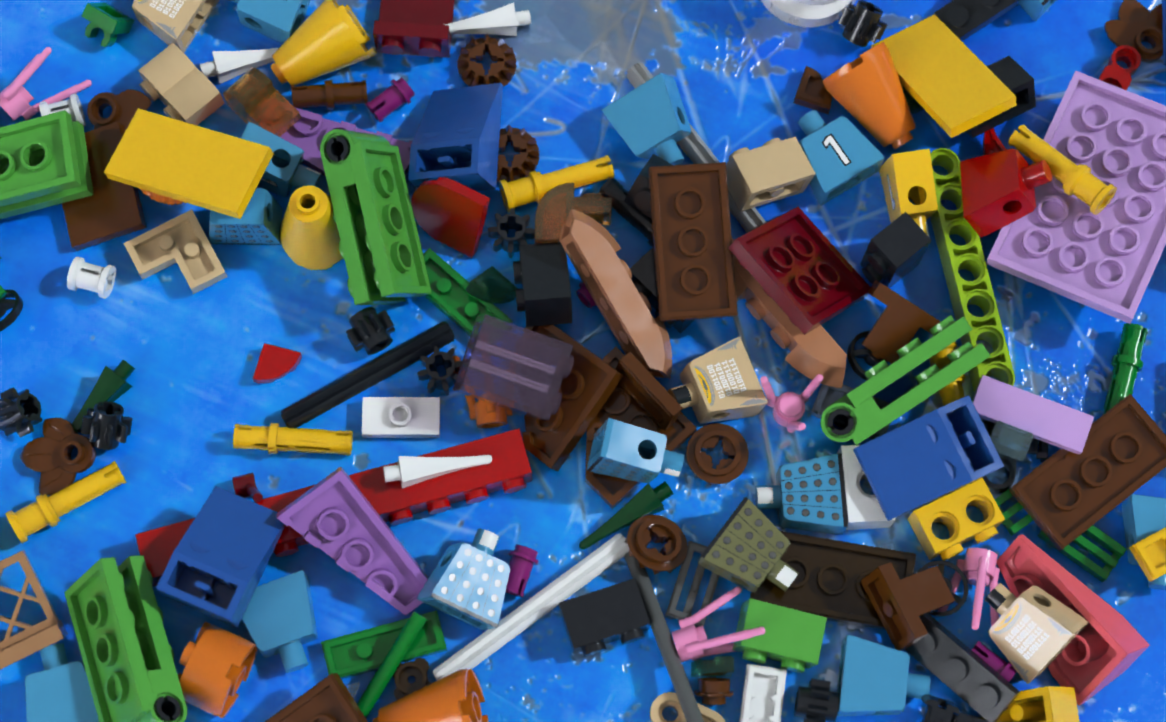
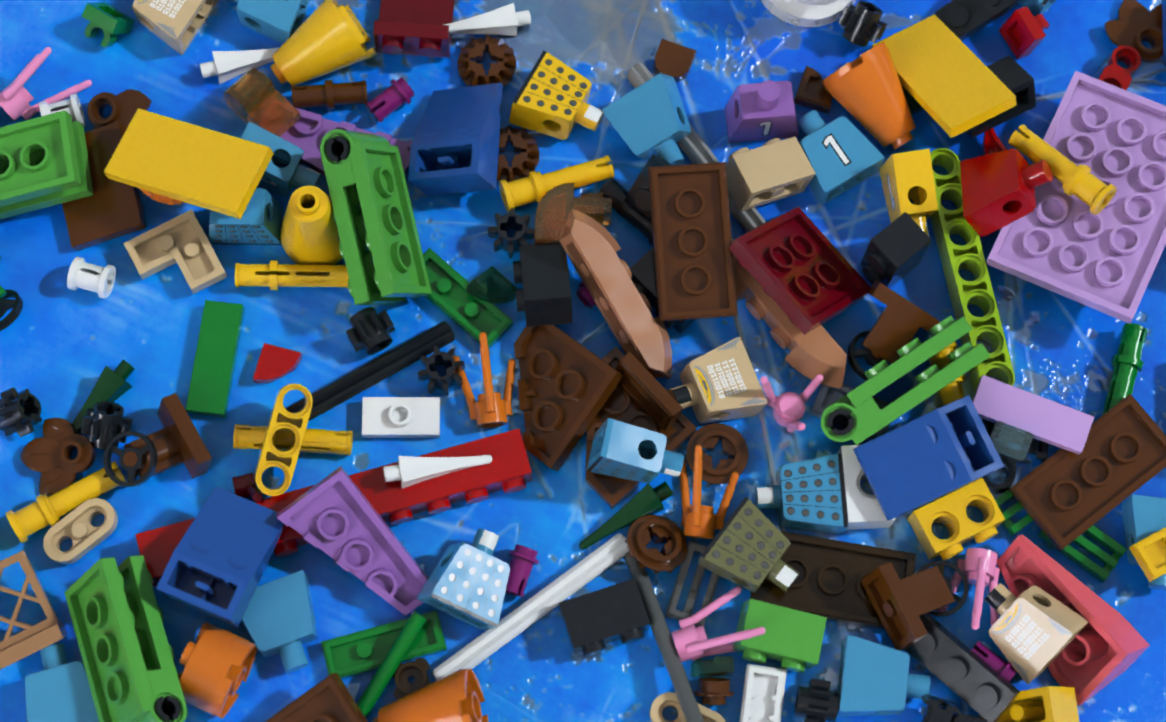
(79, 529): none -> tan plate
(162, 449): none -> reddish brown piece
(180, 86): tan brick -> none
(215, 359): none -> green tile
(283, 459): none -> yellow beam
(290, 275): none -> yellow pin
(451, 213): red tile -> none
(514, 368): clear purple brick -> none
(554, 100): none -> yellow torso
(674, 60): none -> reddish brown tile
(697, 518): none -> orange plant
(761, 112): none -> medium lavender torso
(1024, 31): none -> red tile

